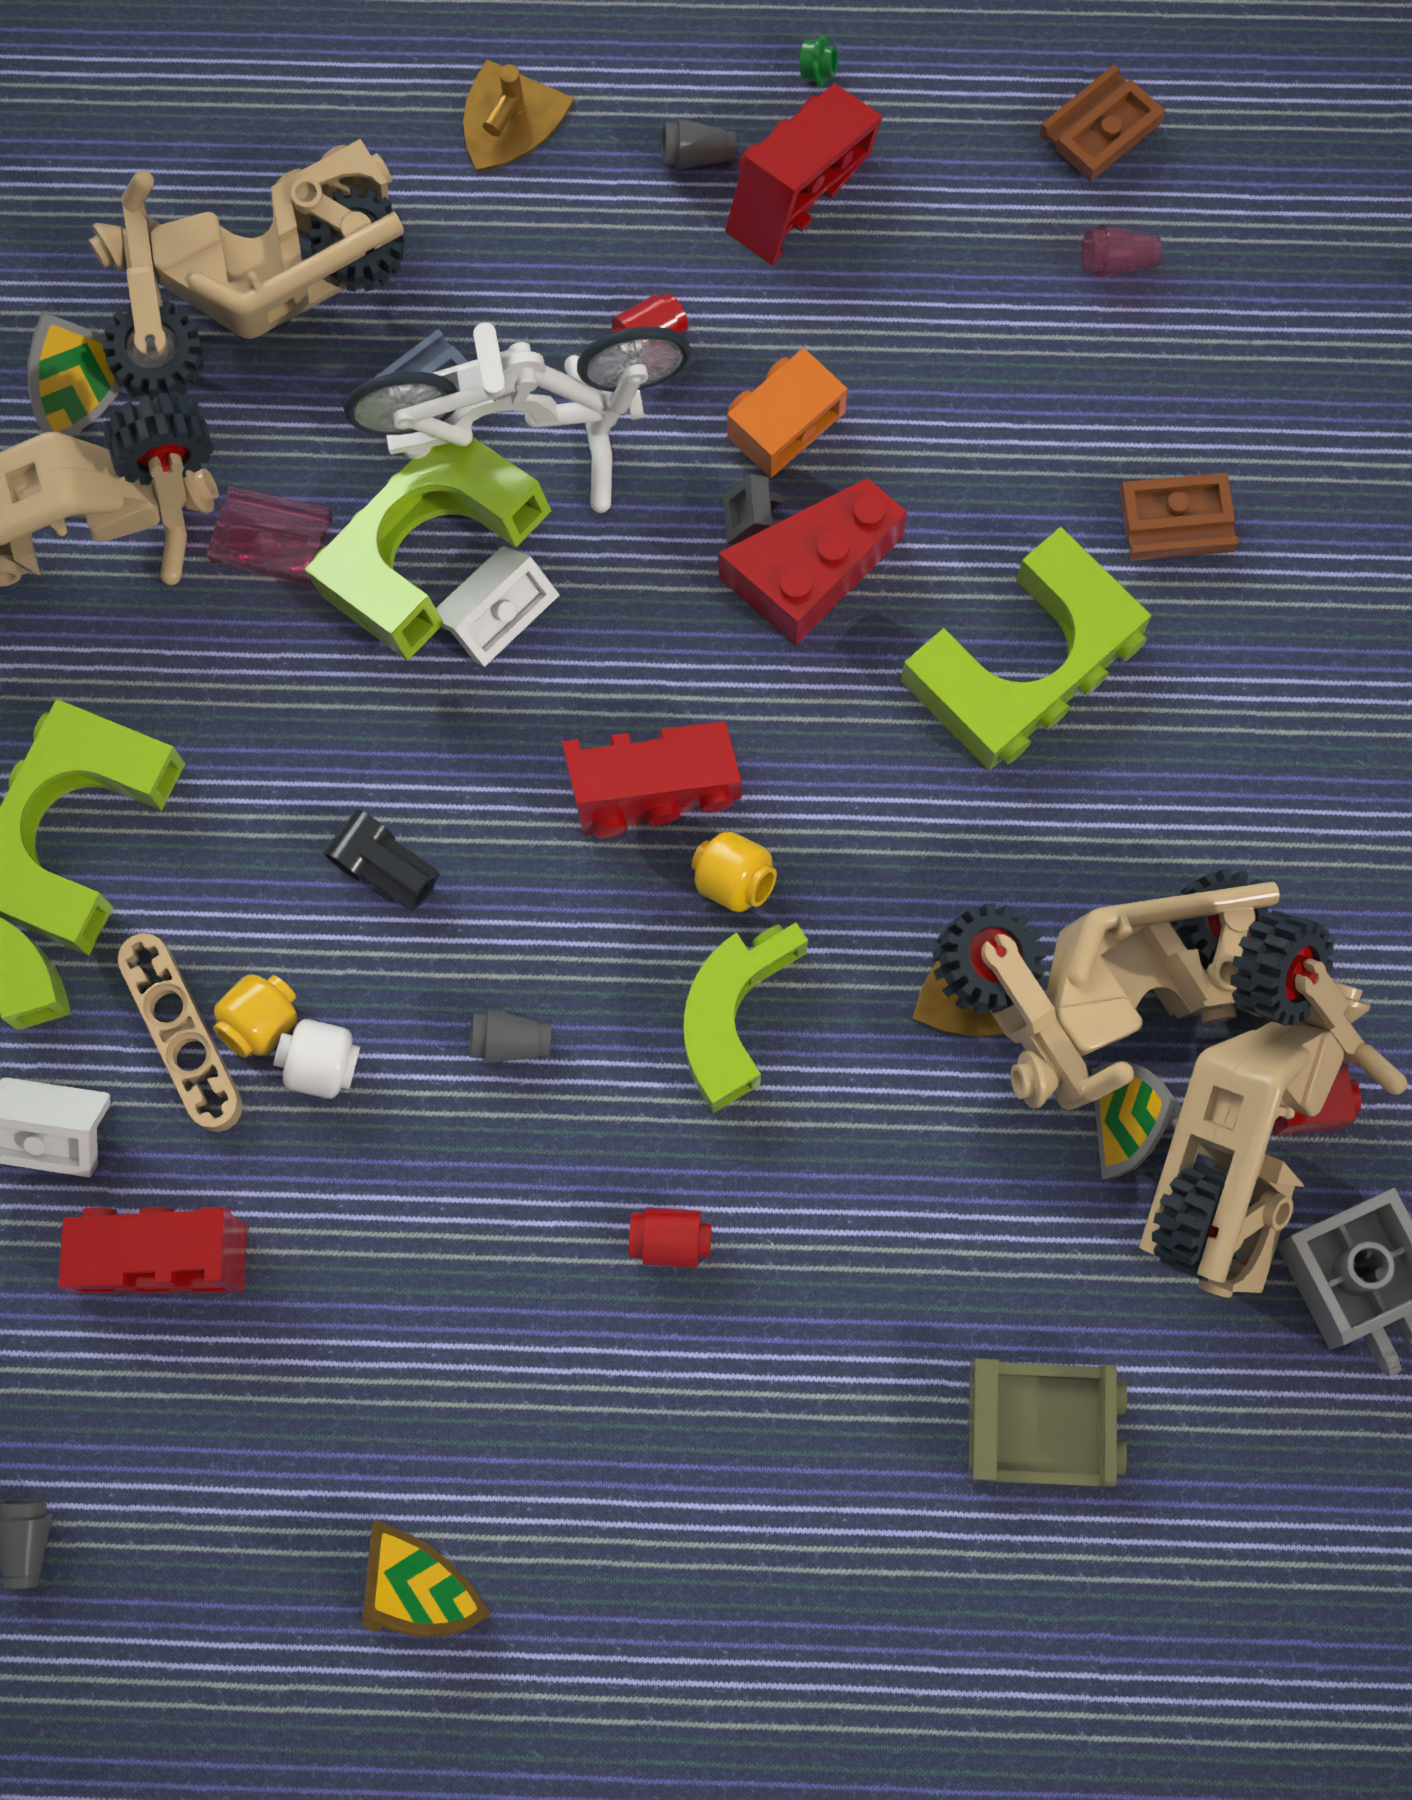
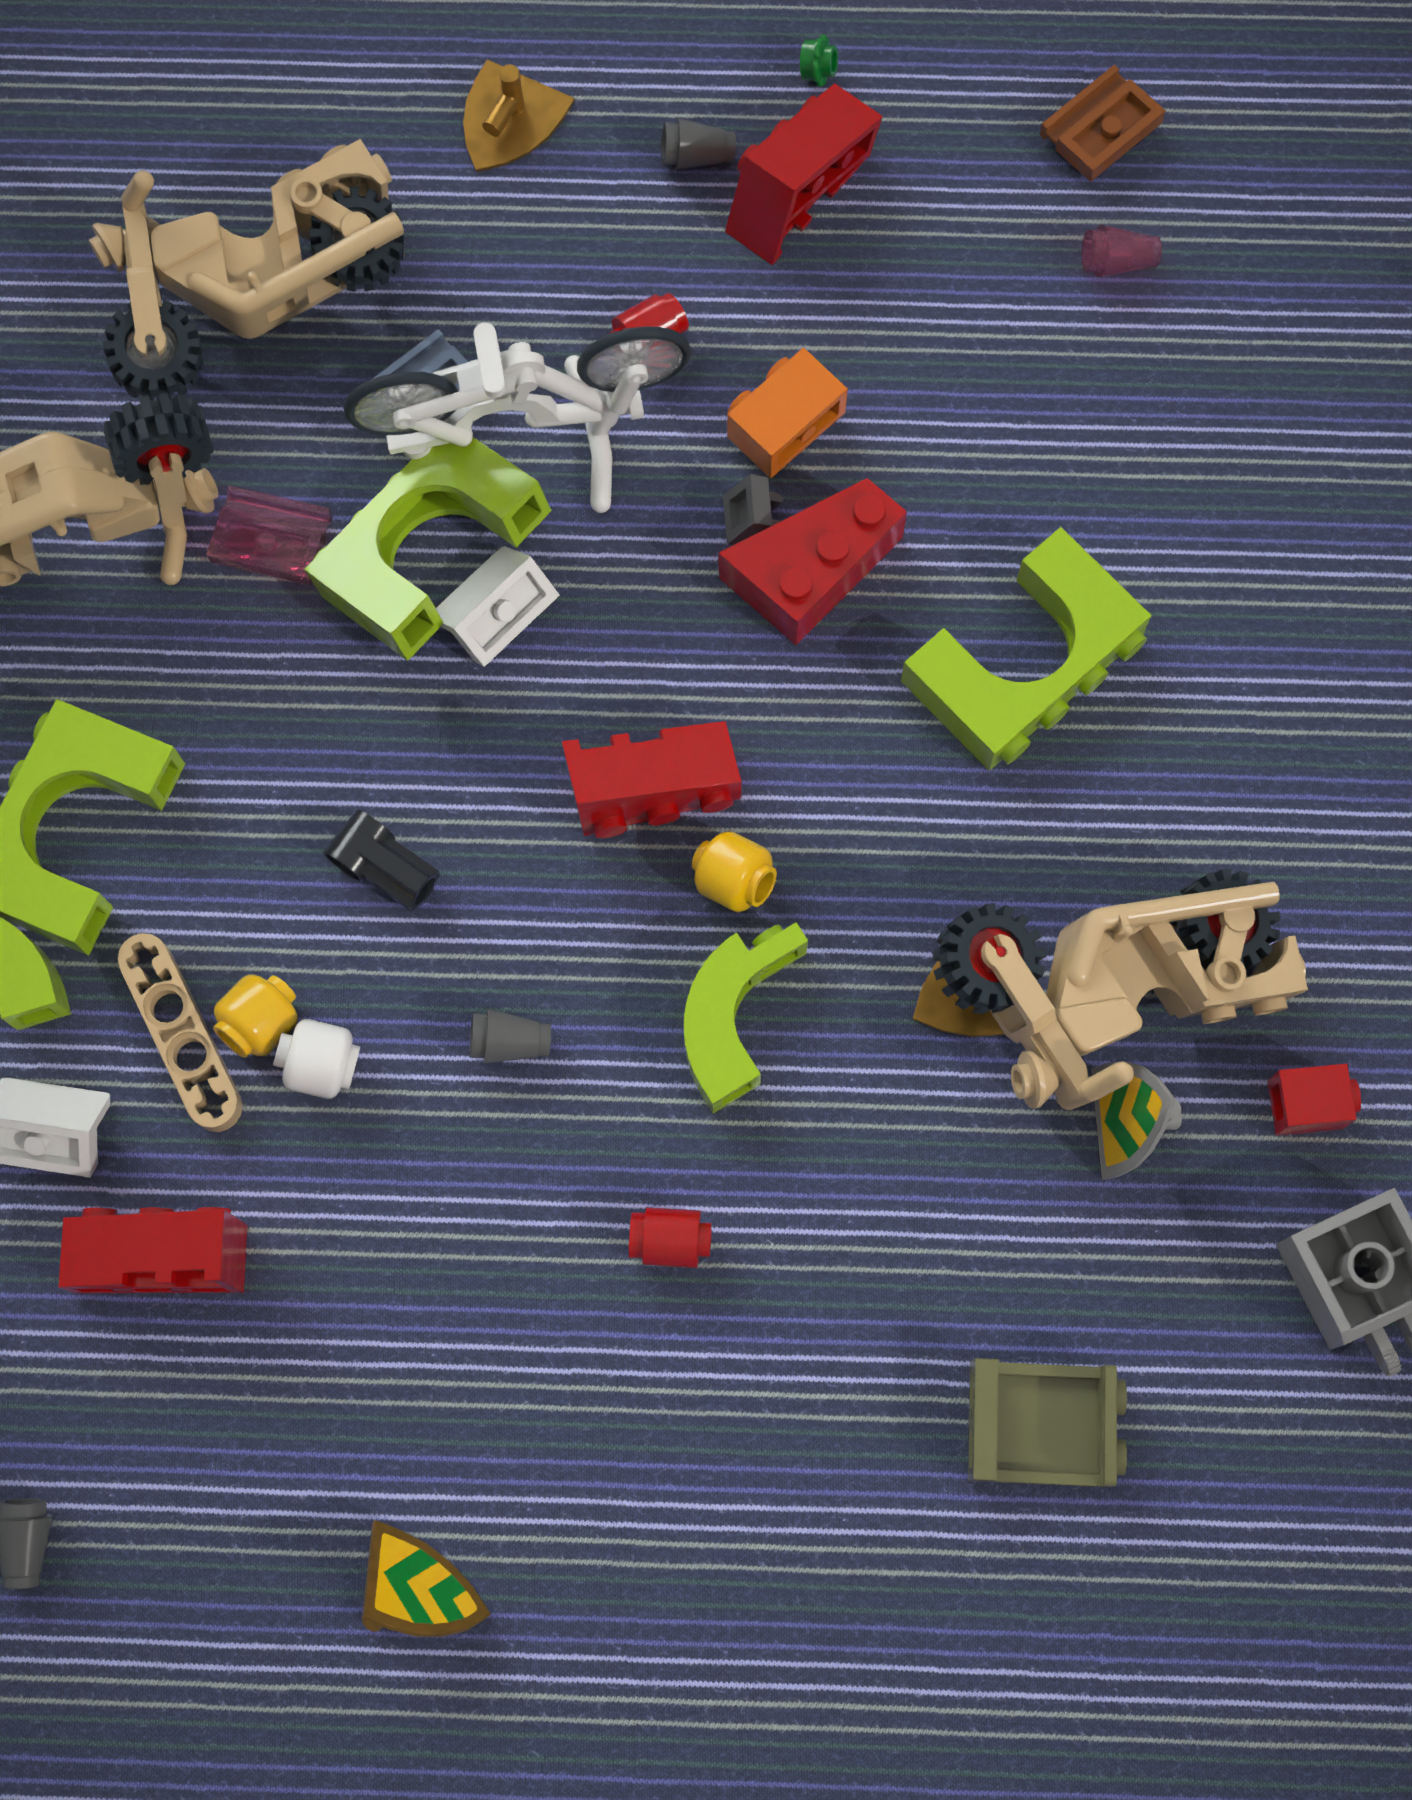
(68, 376): shield -> none
(1178, 516): dark orange plate -> none
(1230, 1219): tan piece -> none

